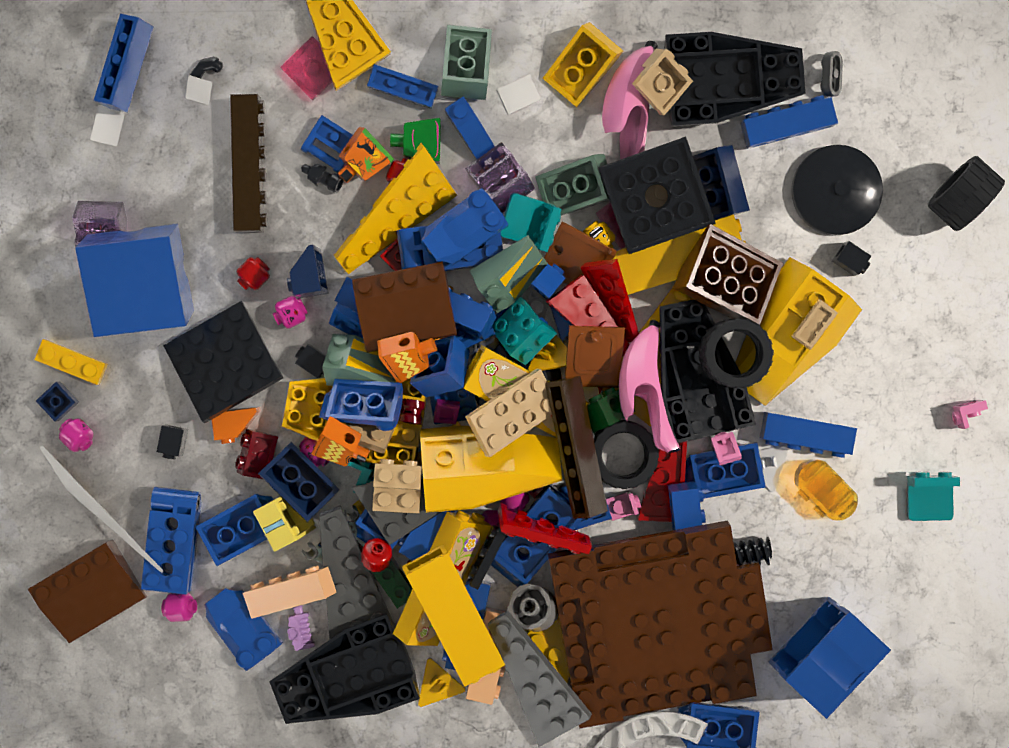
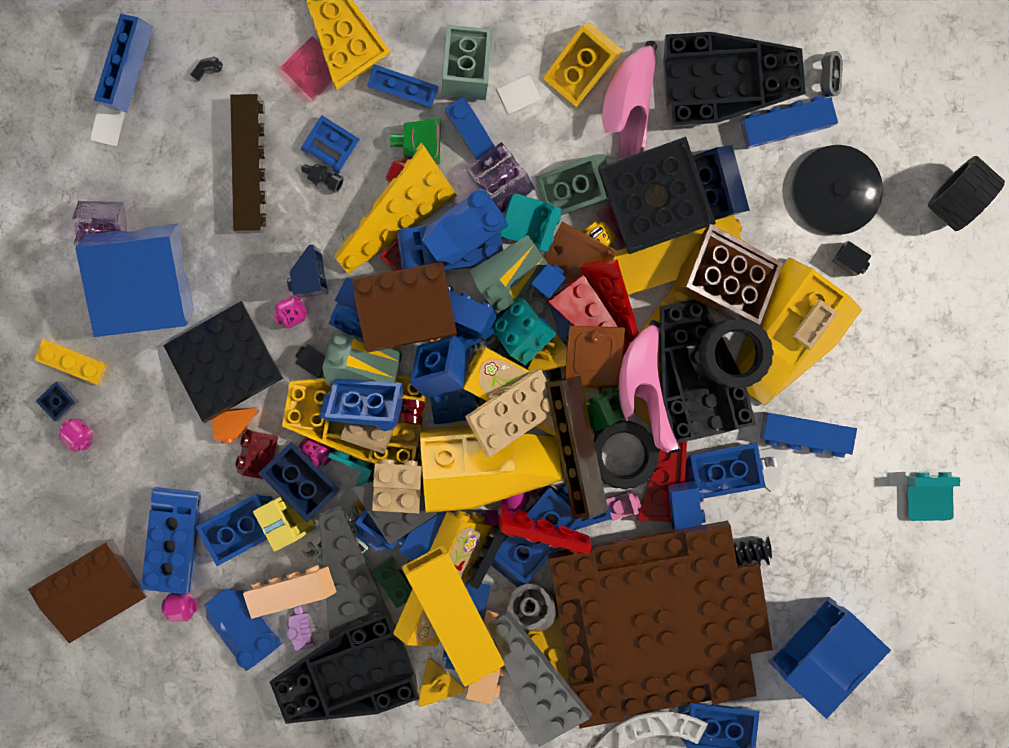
(87, 500): white sticker -> none
(172, 441): black brick -> none
(198, 90): white sticker -> none
(253, 273): red head -> none
(339, 443): orange torso -> none
(363, 156): orange torso -> none
(376, 555): red head -> none
(405, 355): orange torso -> none
(446, 411): magenta tile -> none
(662, 80): tan plate -> none
(725, 448): bright pink bracket -> none
(825, 490): clear yellow brick -> none
(970, 409): bright pink bracket -> none

